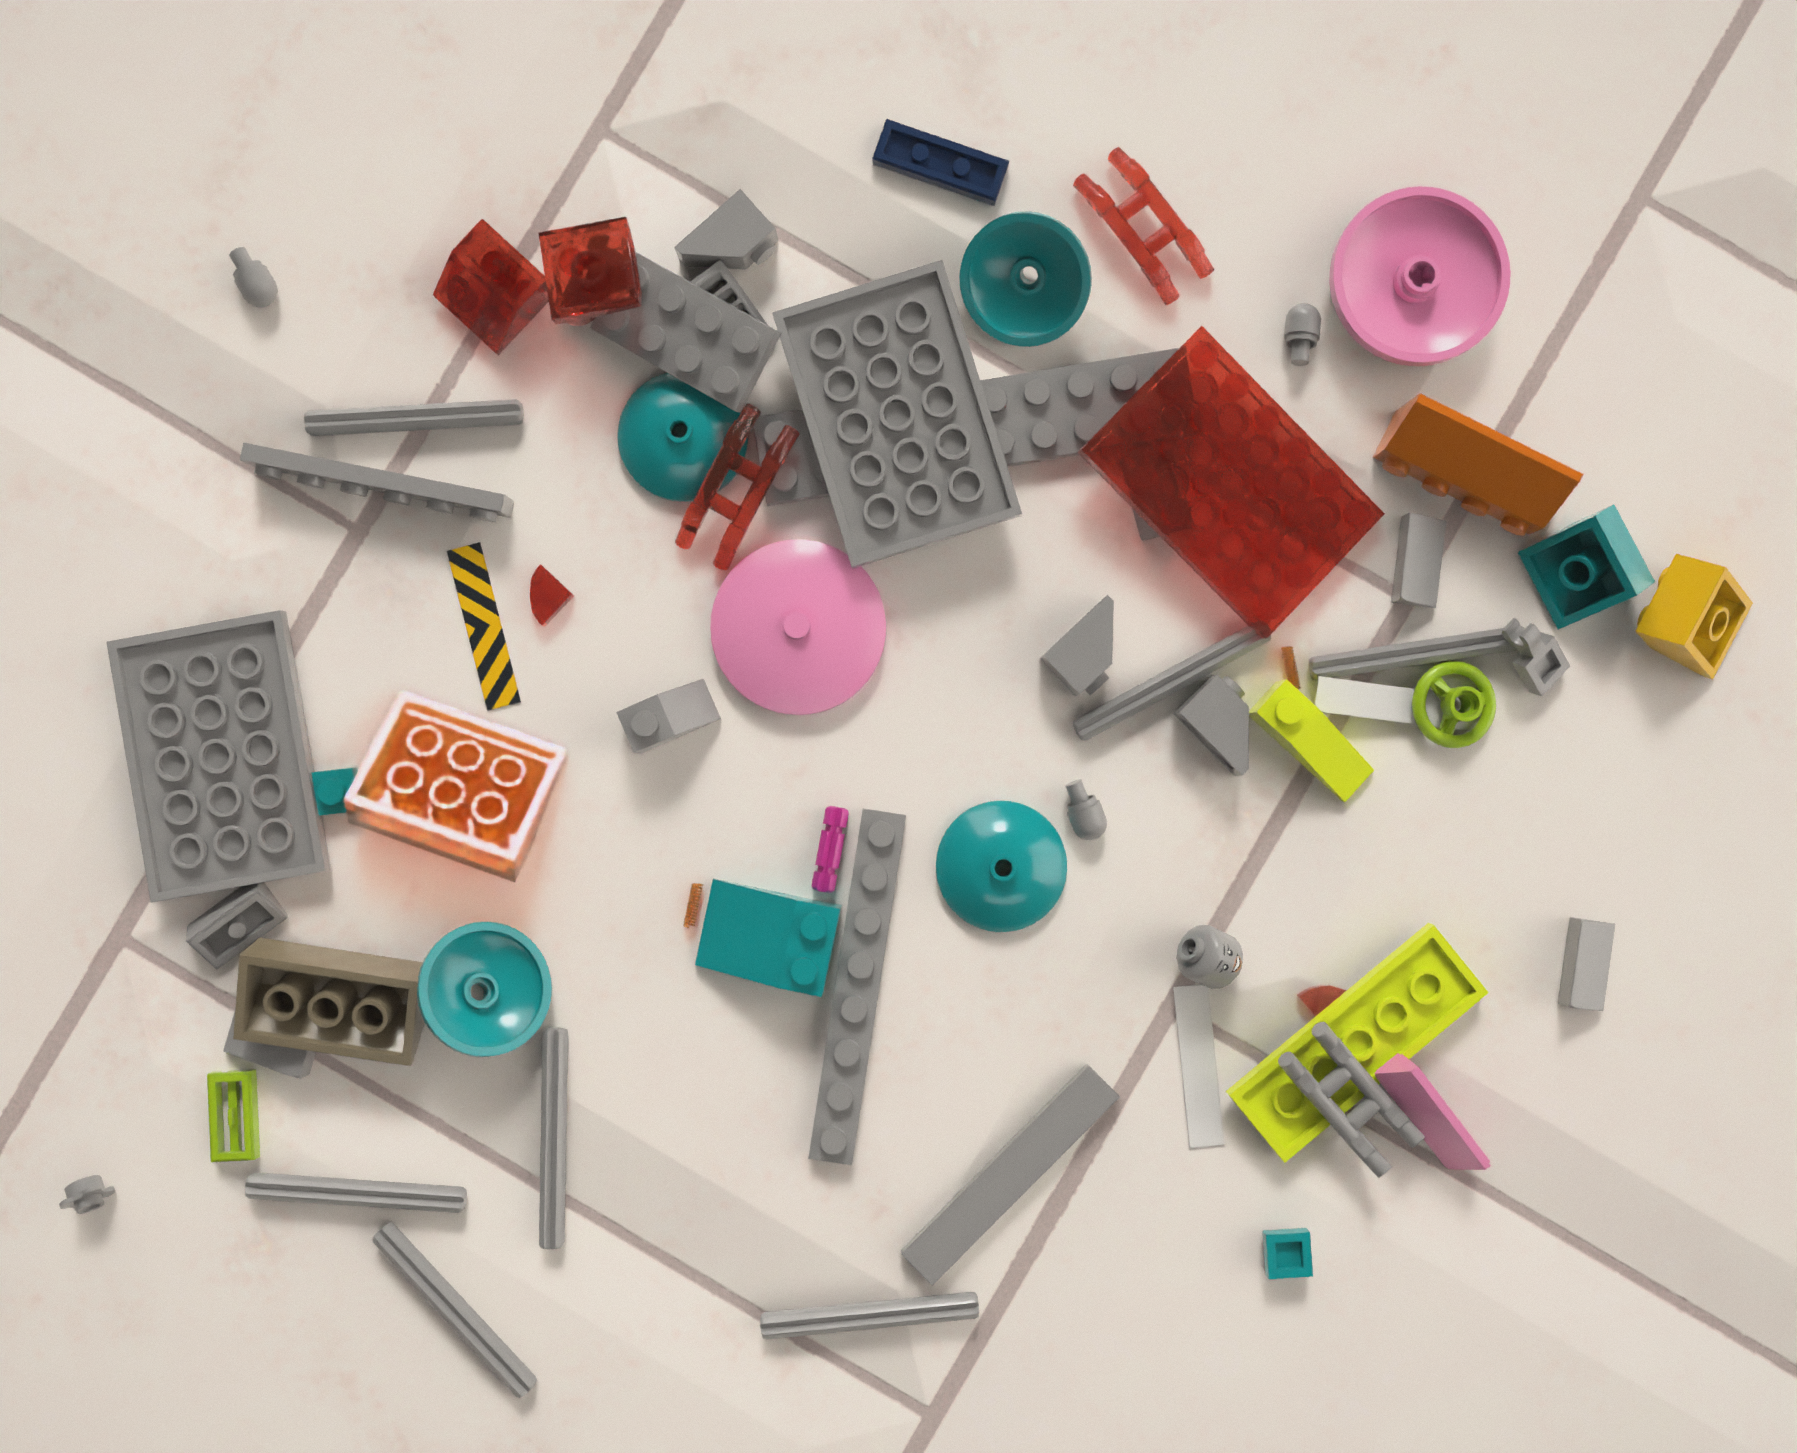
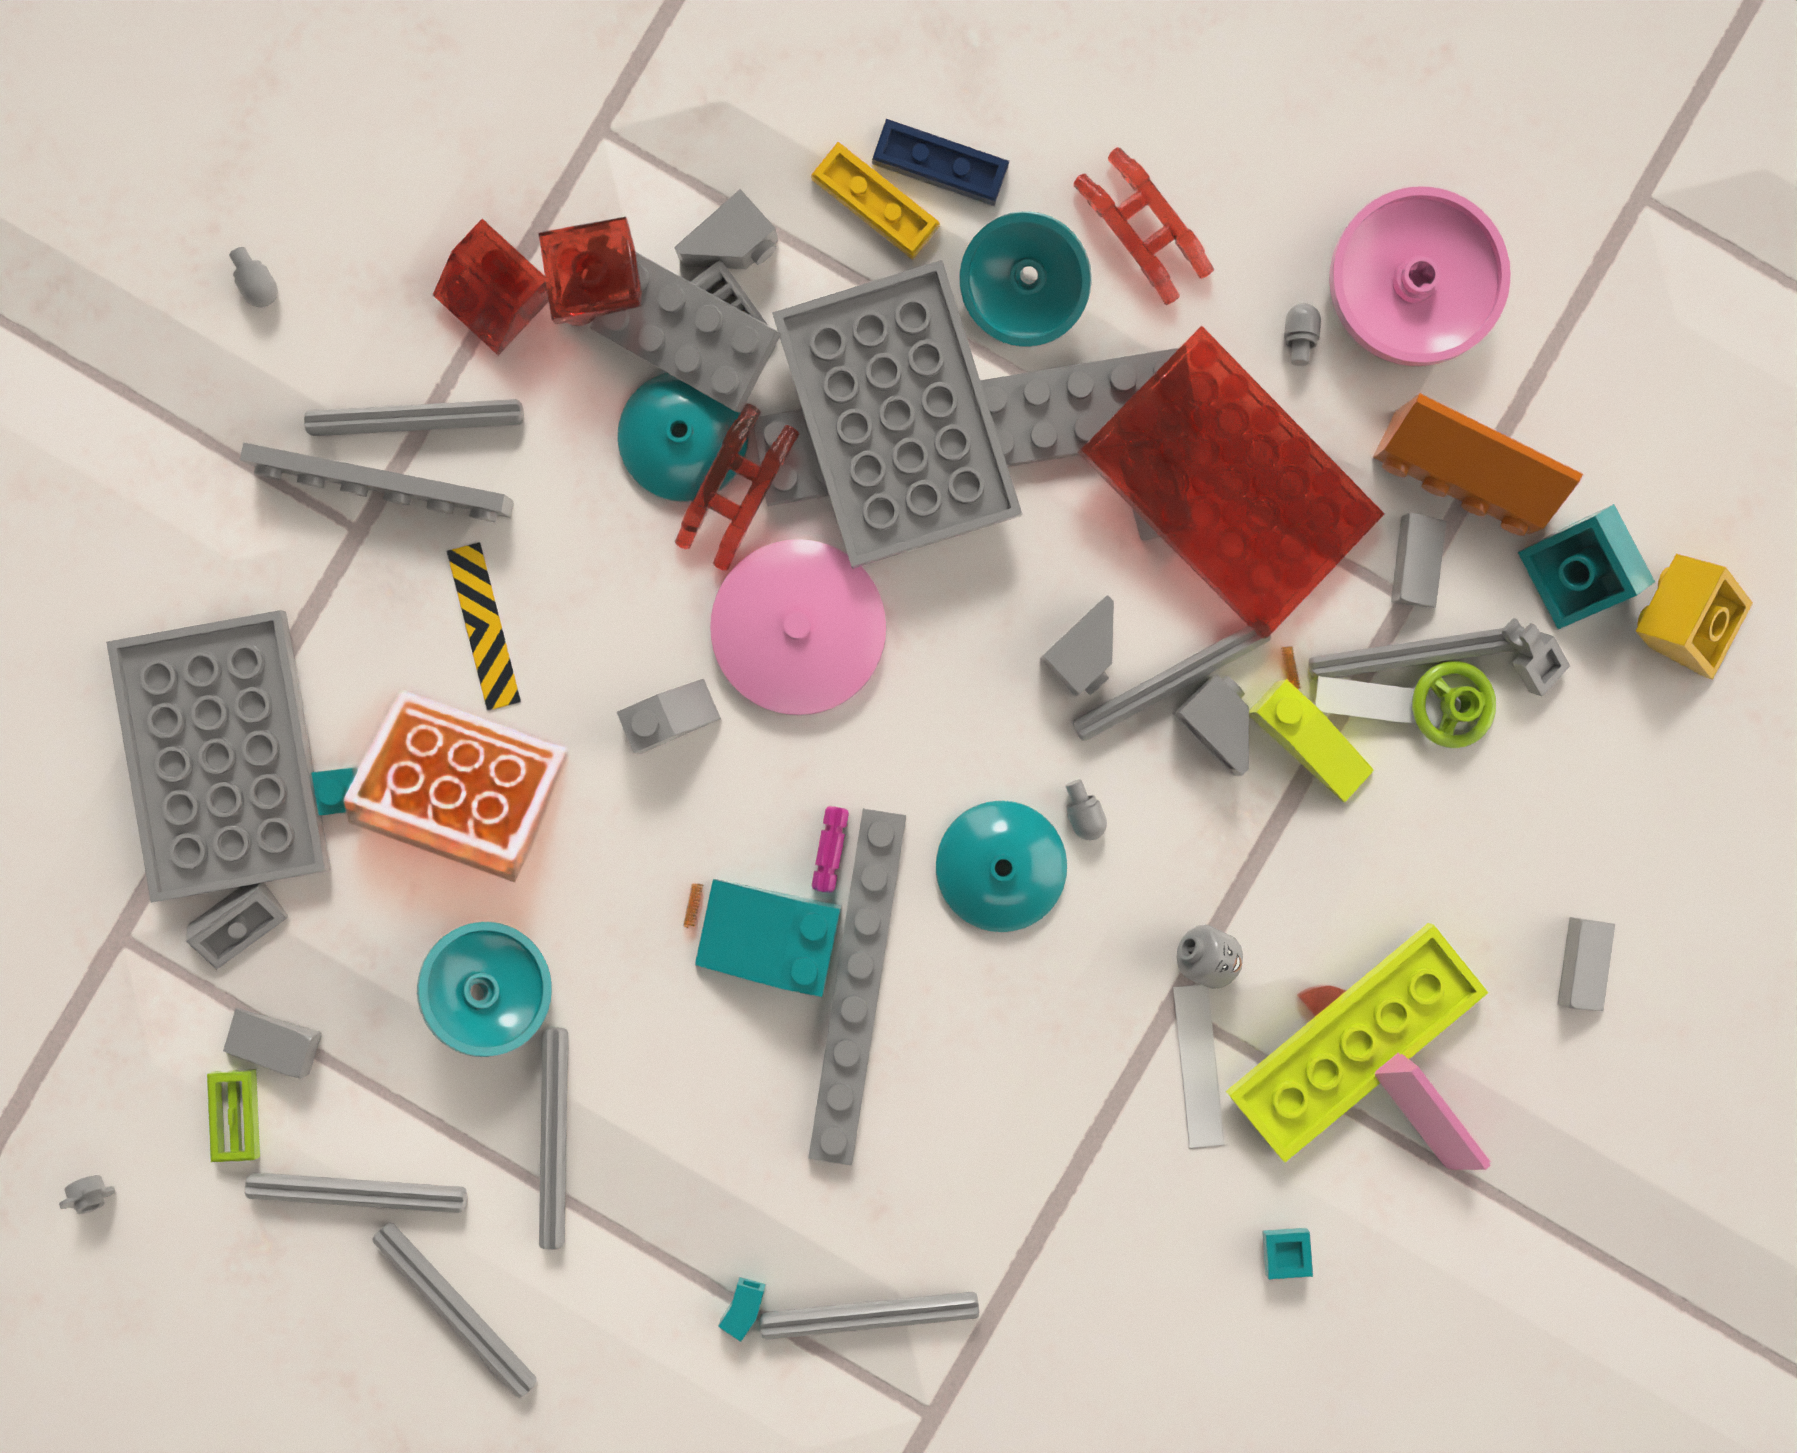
(328, 1001): dark tan slope -> none
(547, 595): clear red tile -> none
(743, 1309): none -> teal piece
(875, 200): none -> yellow tile
(1009, 1174): light grey tile -> none
(1375, 1101): light grey piece -> none

